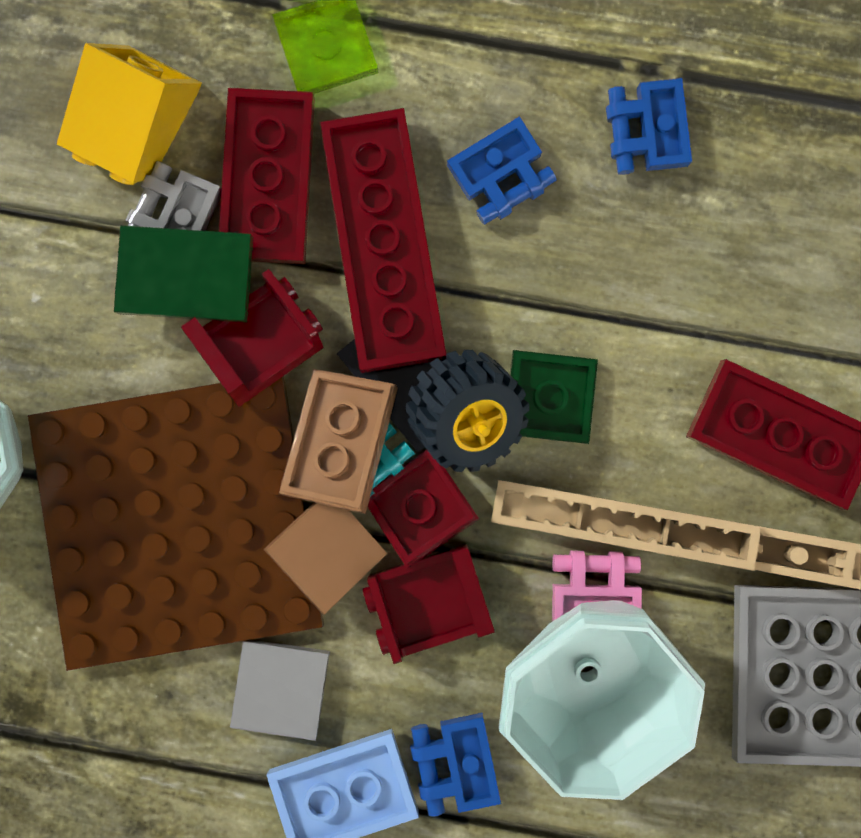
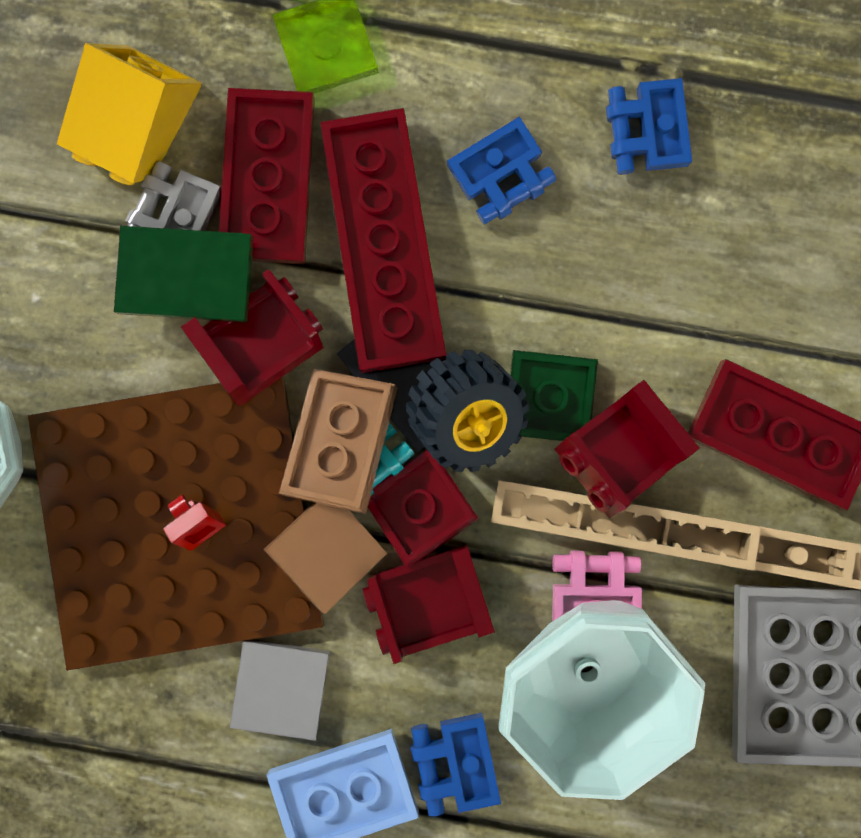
(192, 523): none -> red tile
(625, 449): none -> dark red panel

